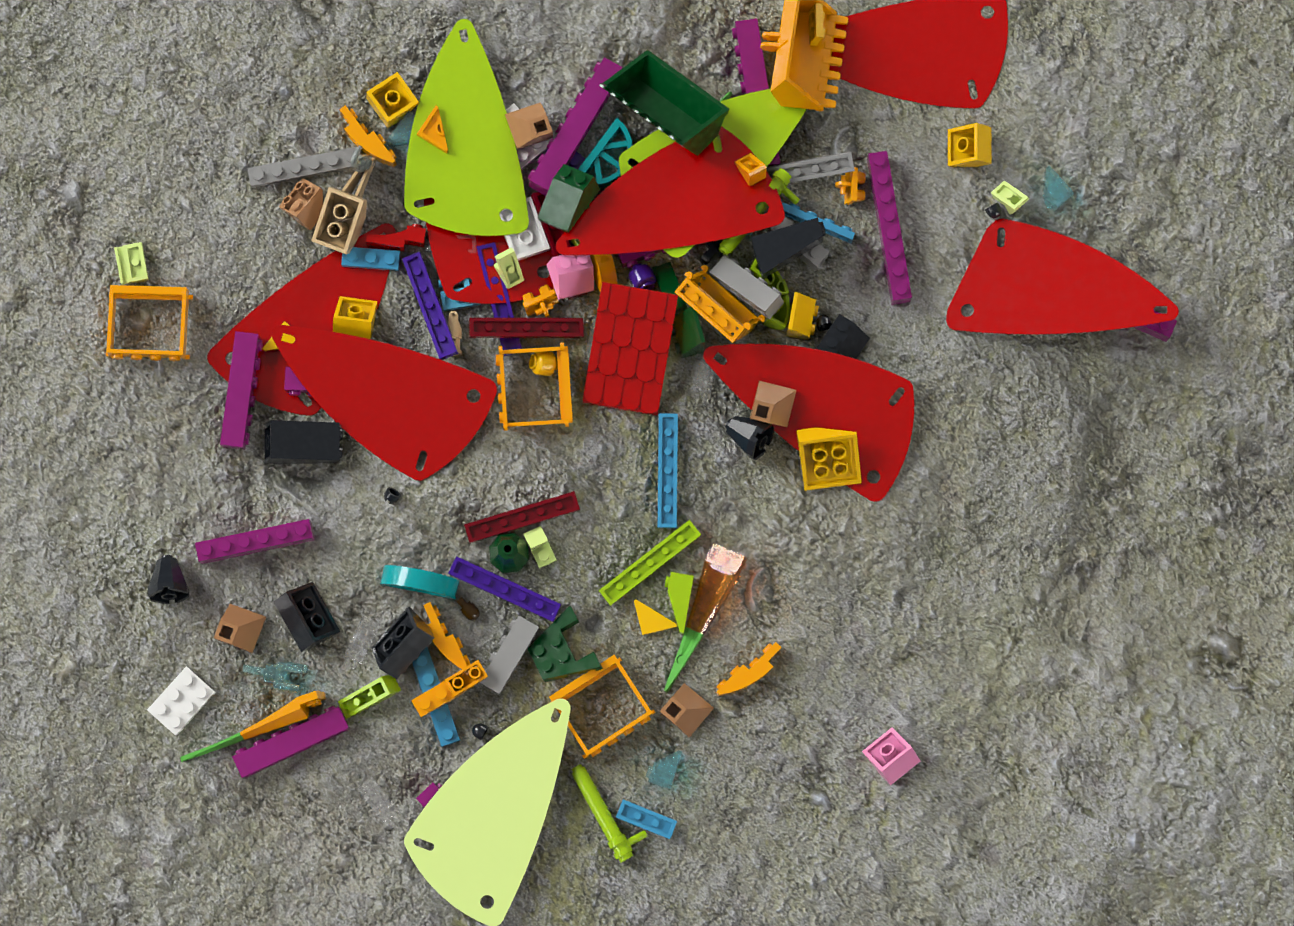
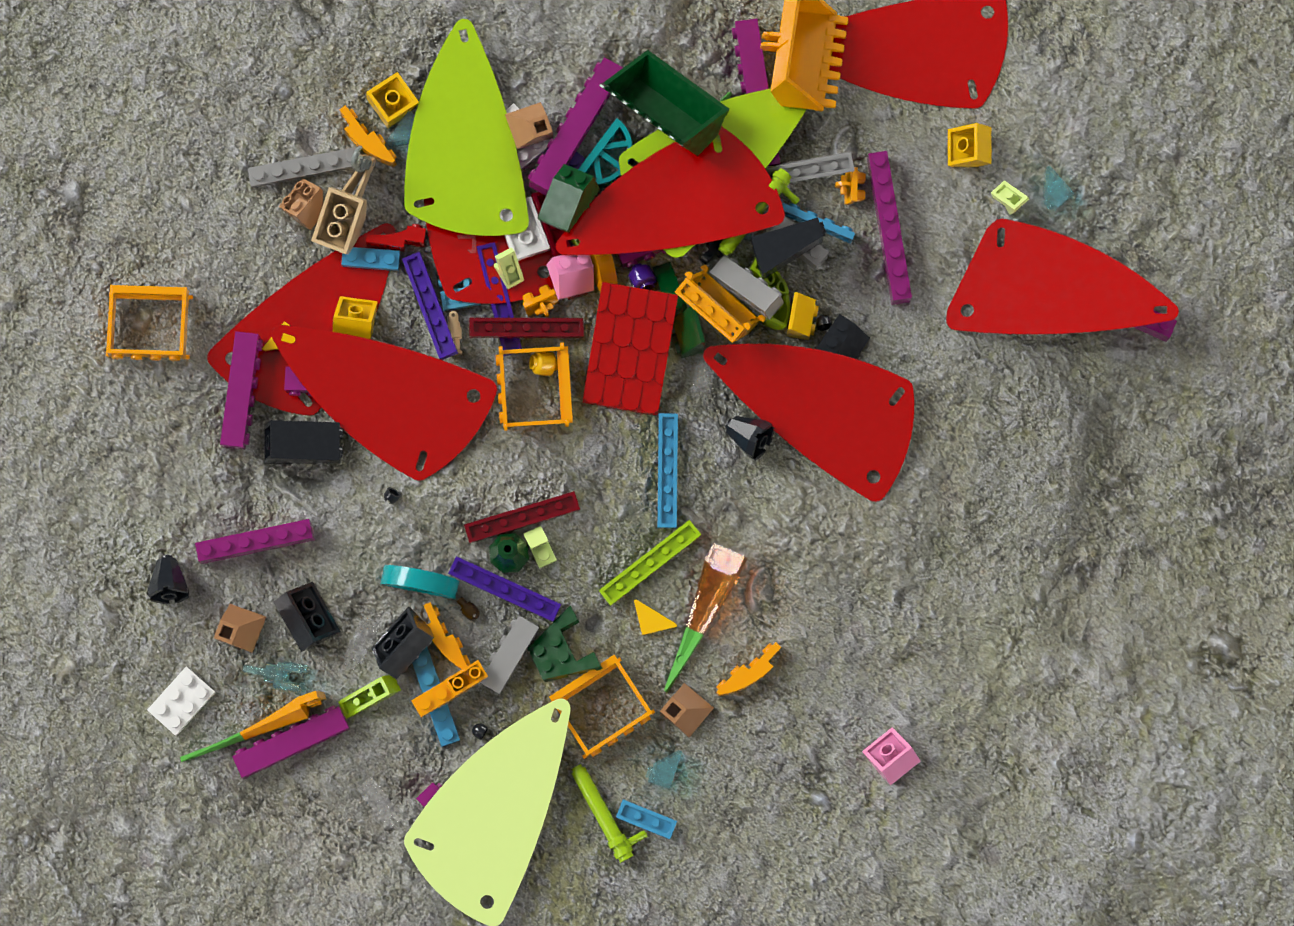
(131, 263): yellowish green plate -> none
(433, 131): light orange tile -> none
(679, 594): lime slope -> none
(751, 169): light orange slope -> none
(773, 404): medium nougat slope -> none
(816, 19): yellow plate -> none
(828, 458): yellow slope -> none
(994, 210): black hinge -> none

